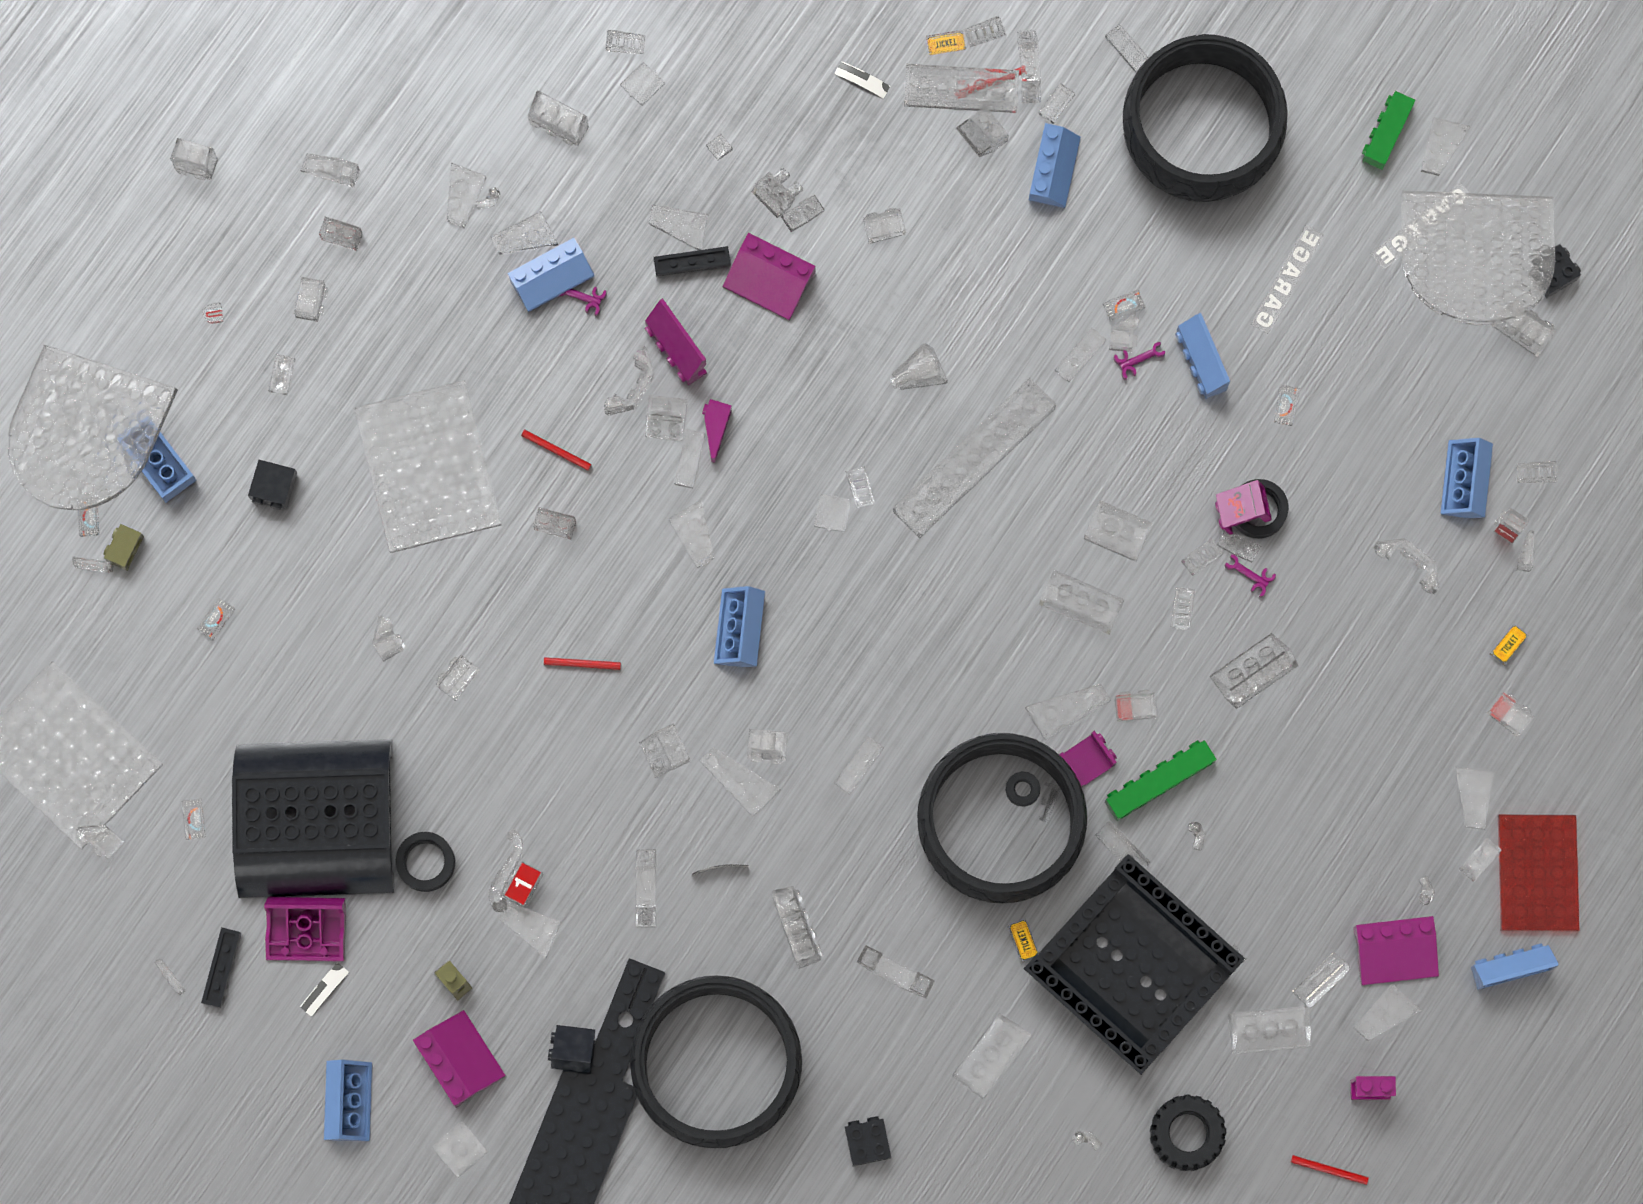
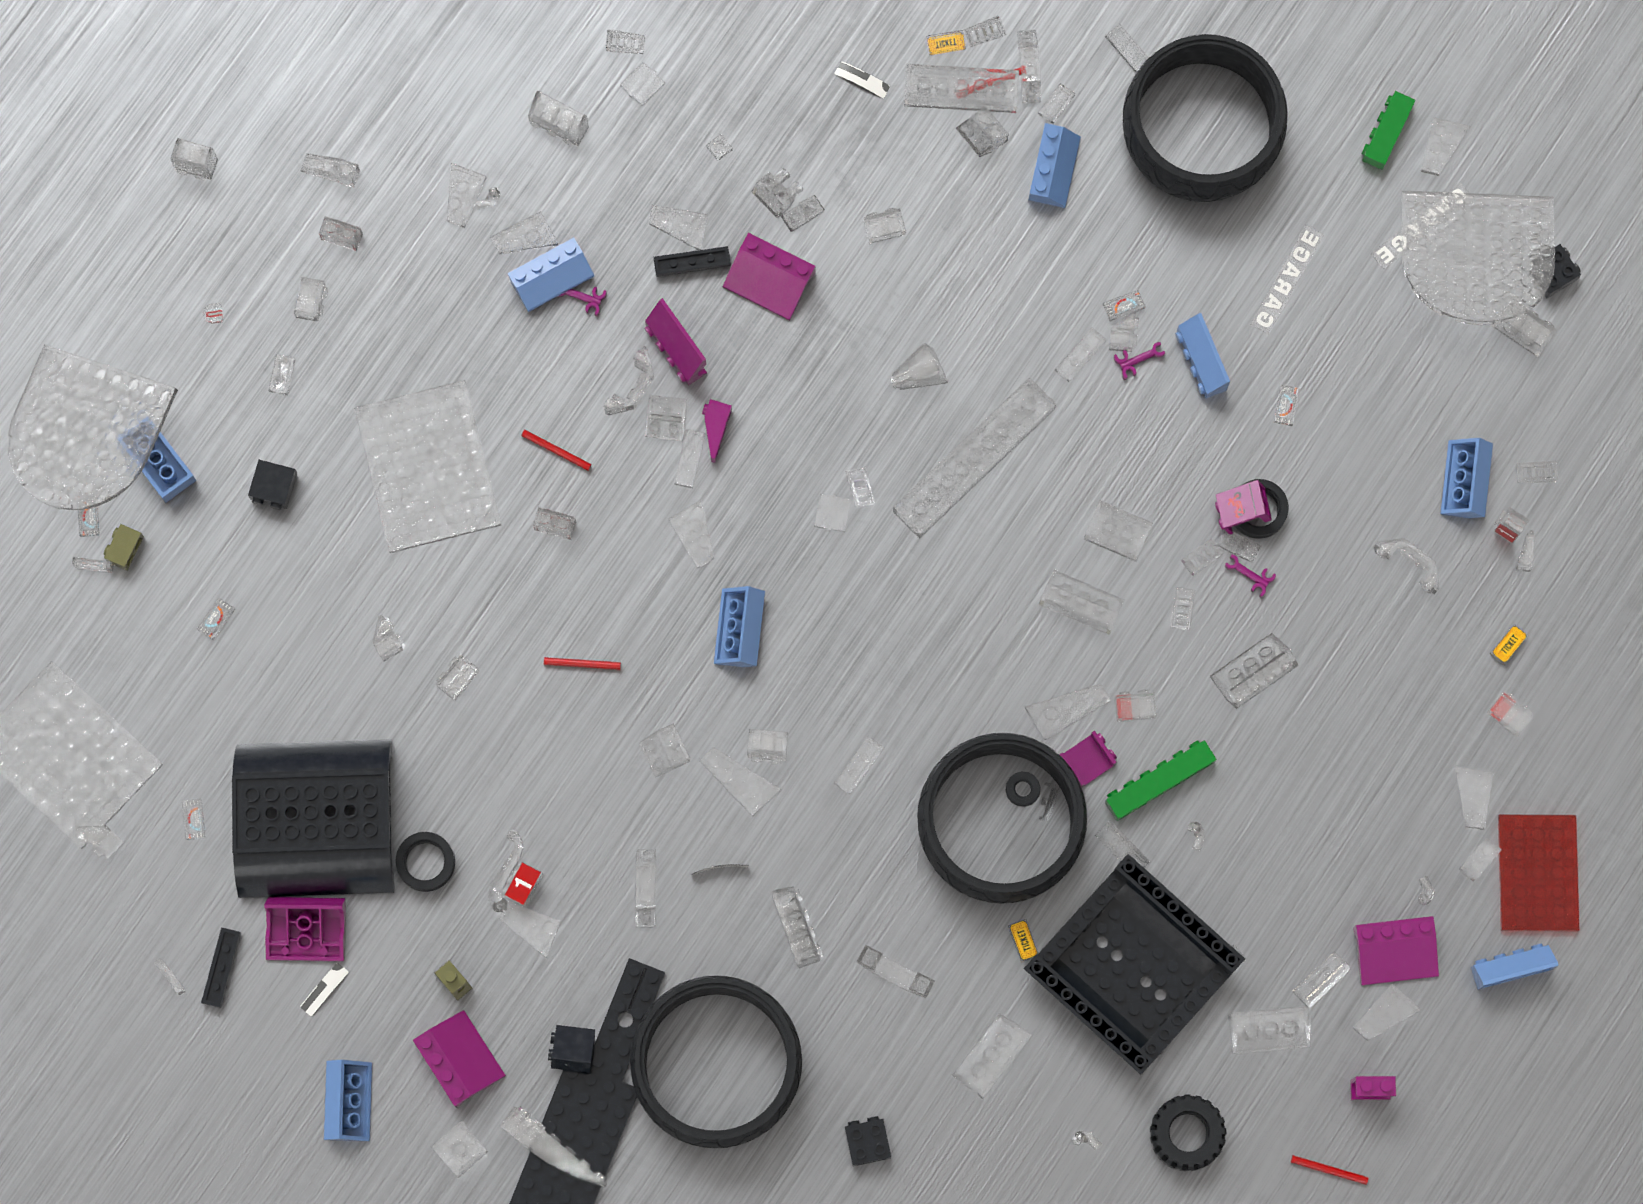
(547, 1147): none -> clear wedge

